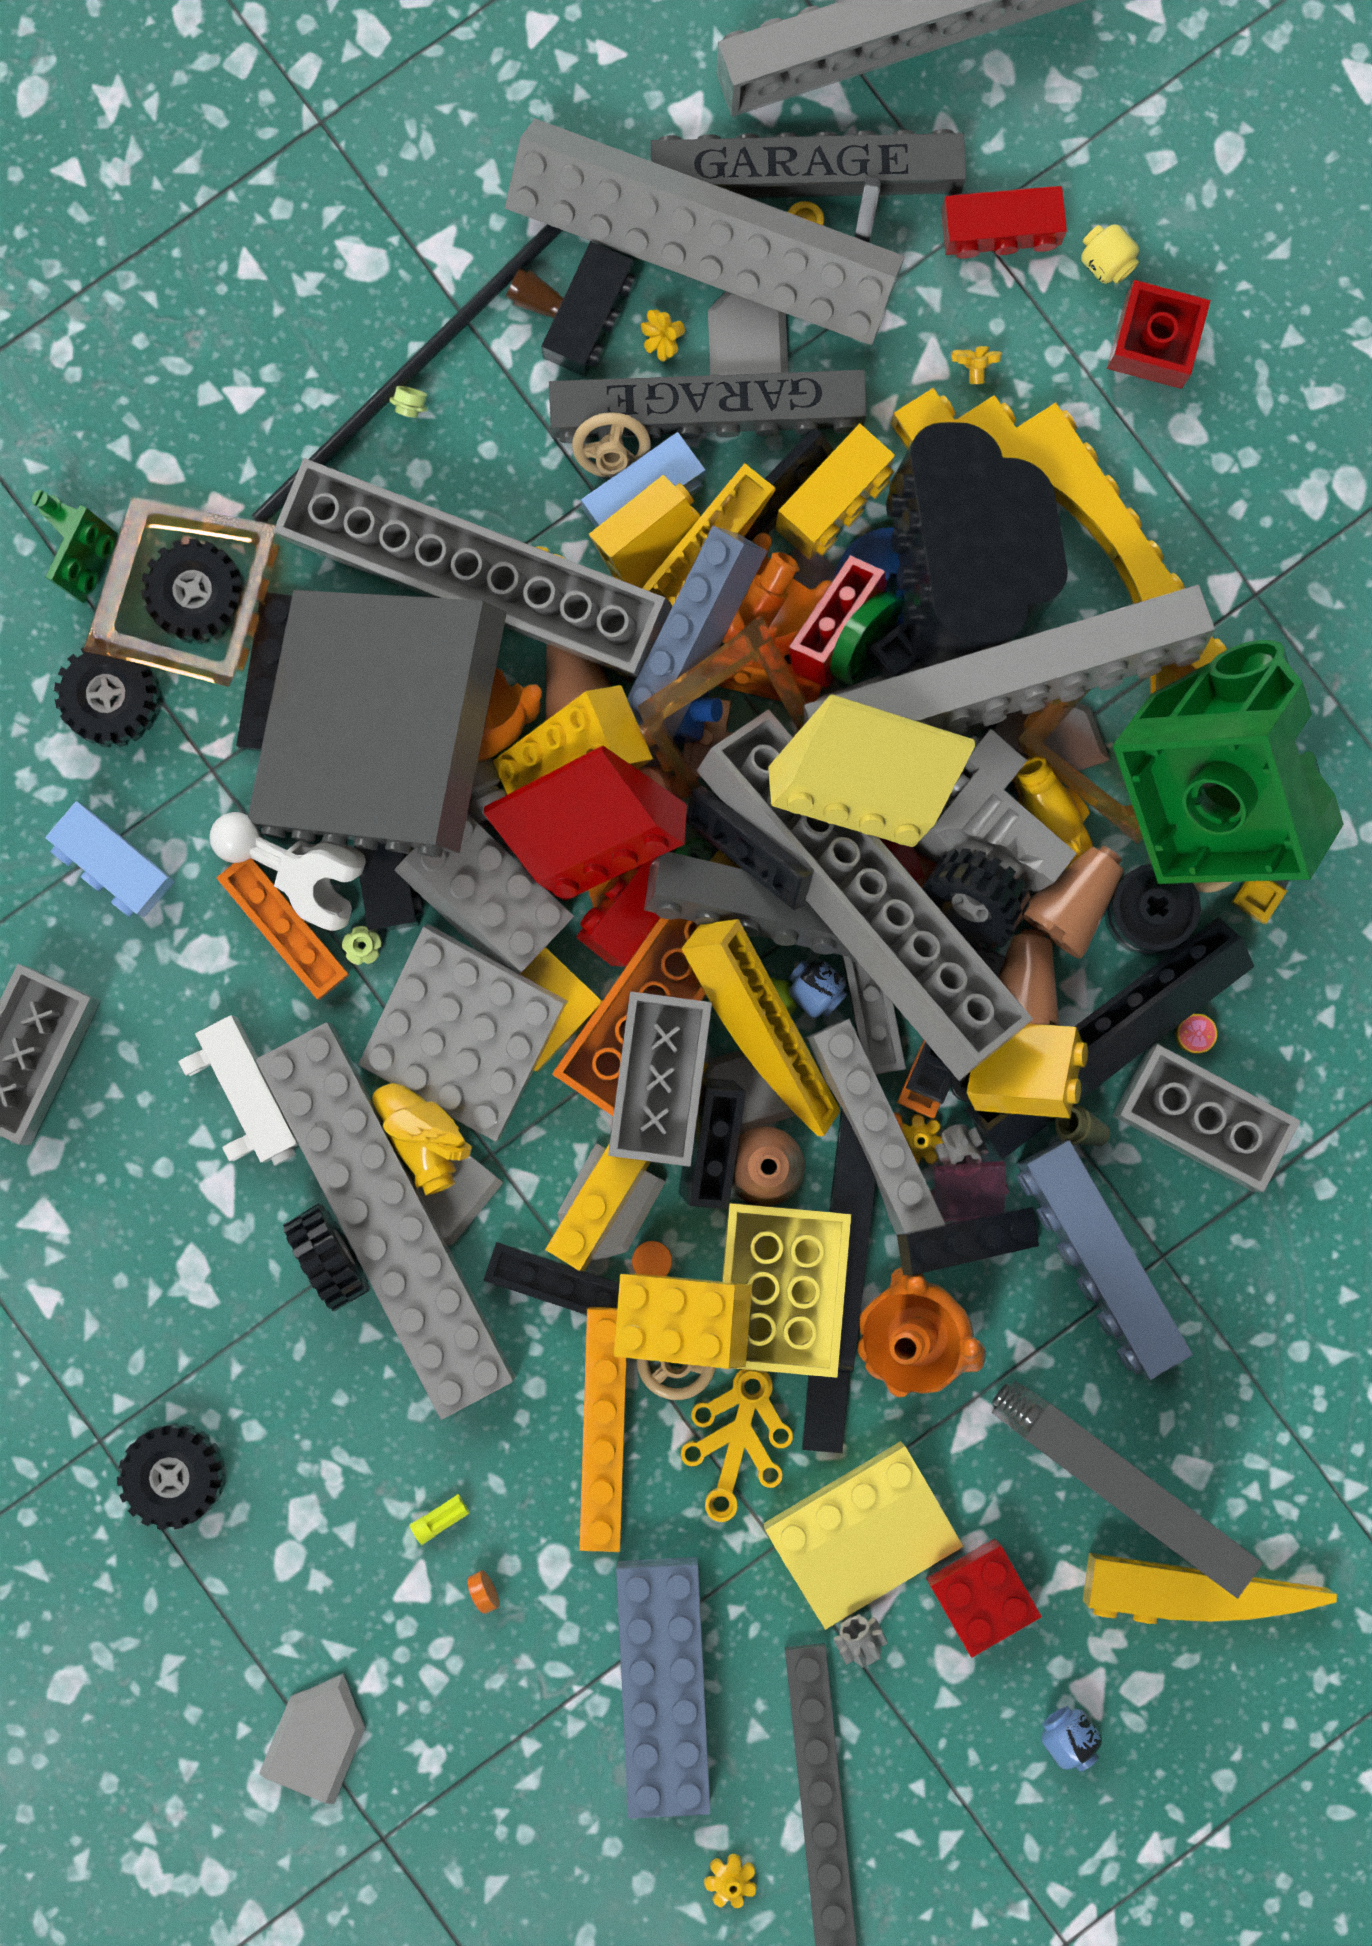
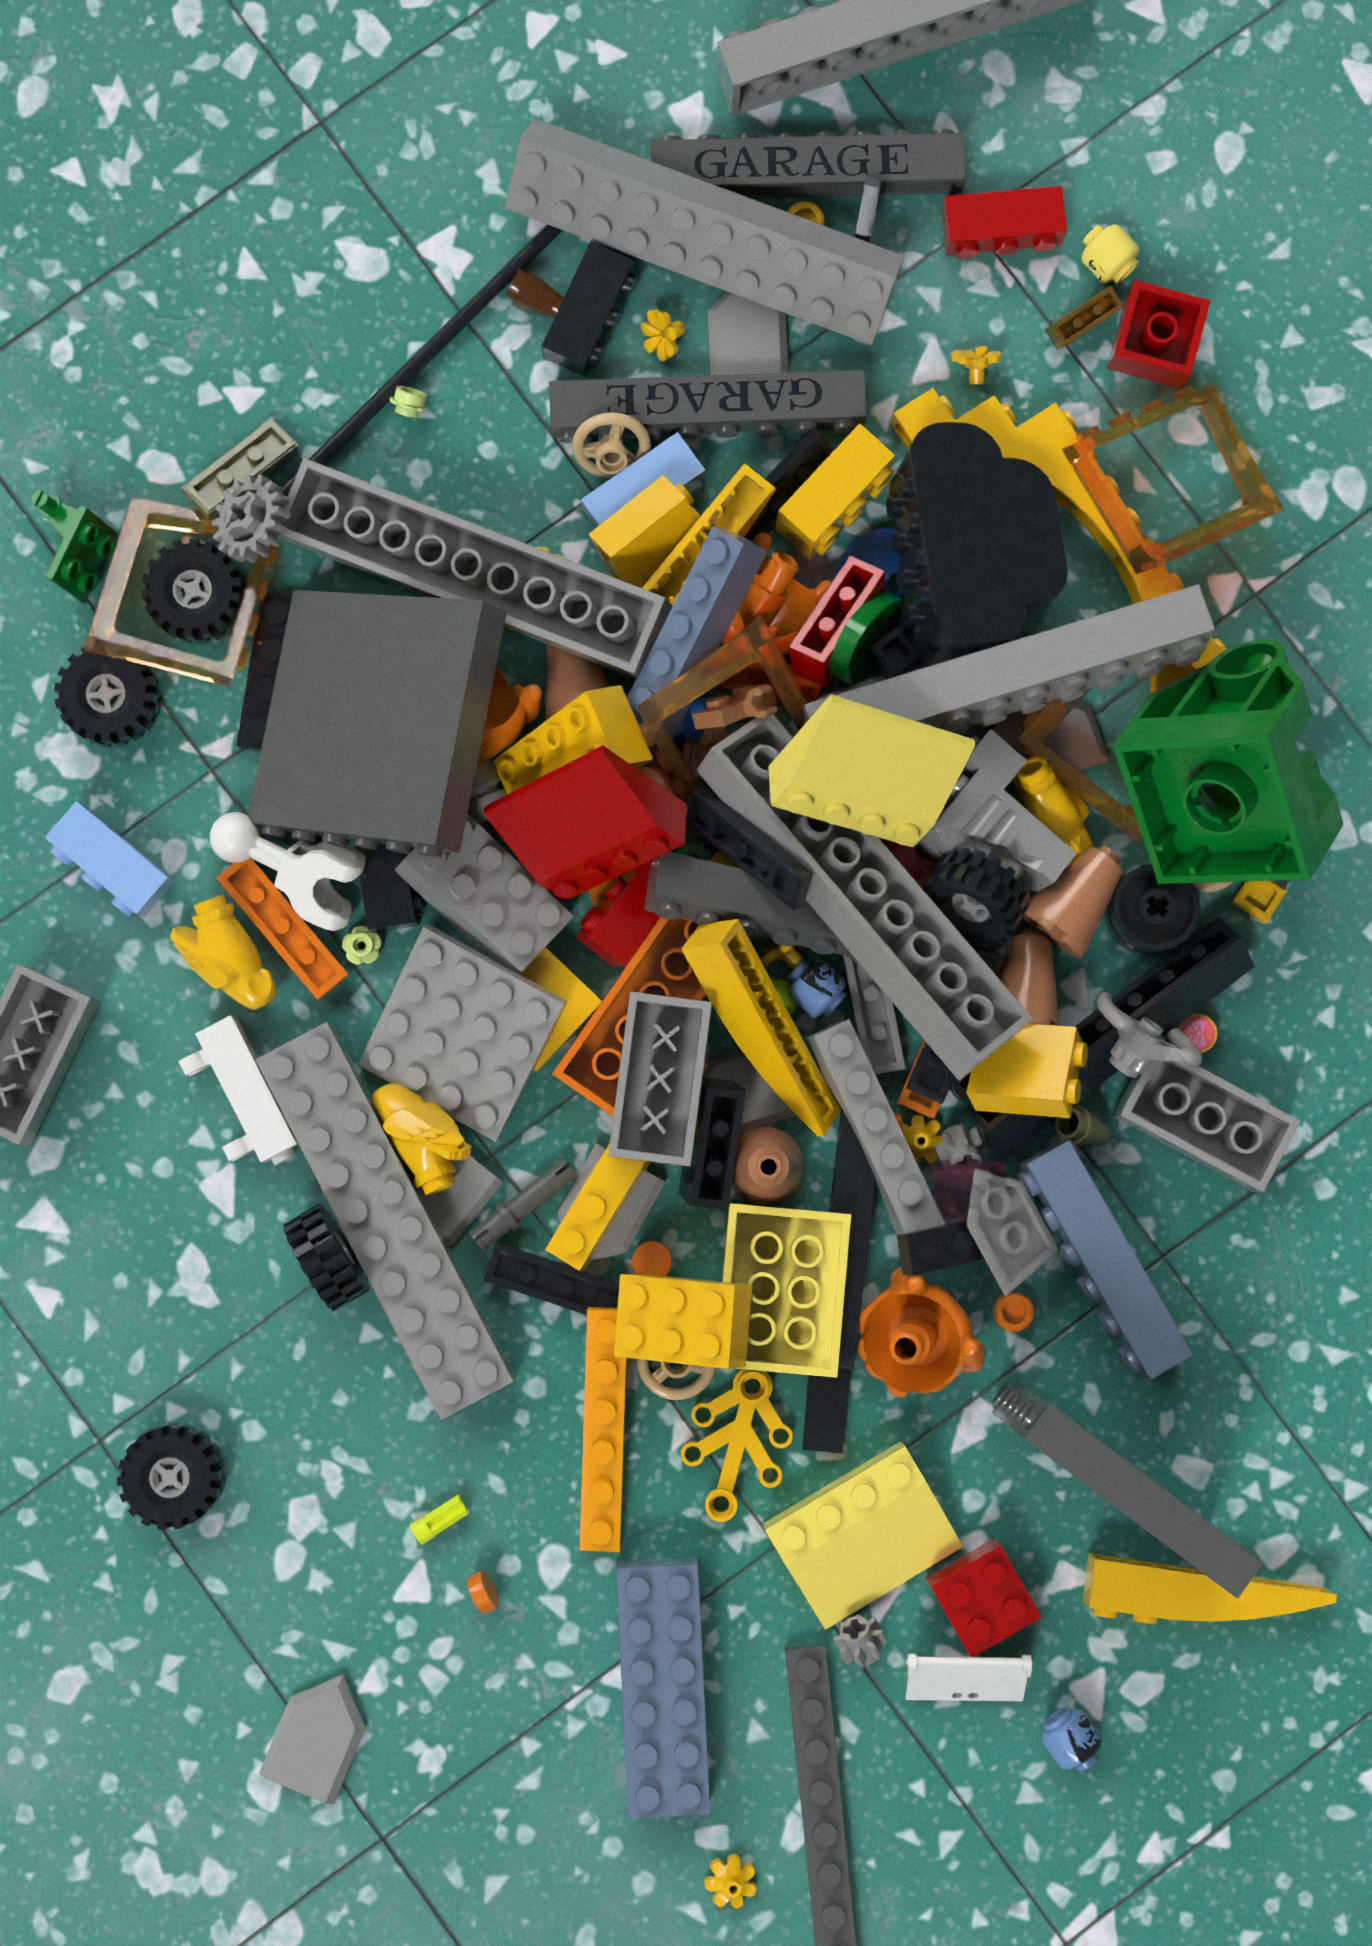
(225, 954): none -> yellow animal
(251, 518): none -> light grey gear
(253, 456): none -> tile
(521, 1205): none -> dark grey pin
(745, 702): none -> medium nougat plate
(776, 952): none -> yellow plant
(967, 1678): none -> white door
(1008, 1229): none -> light grey tile
(1013, 1311): none -> orange tile
(1084, 318): none -> pearl gold piece
(1142, 1041): none -> light grey piece
(1143, 555): none -> clear orange windscreen

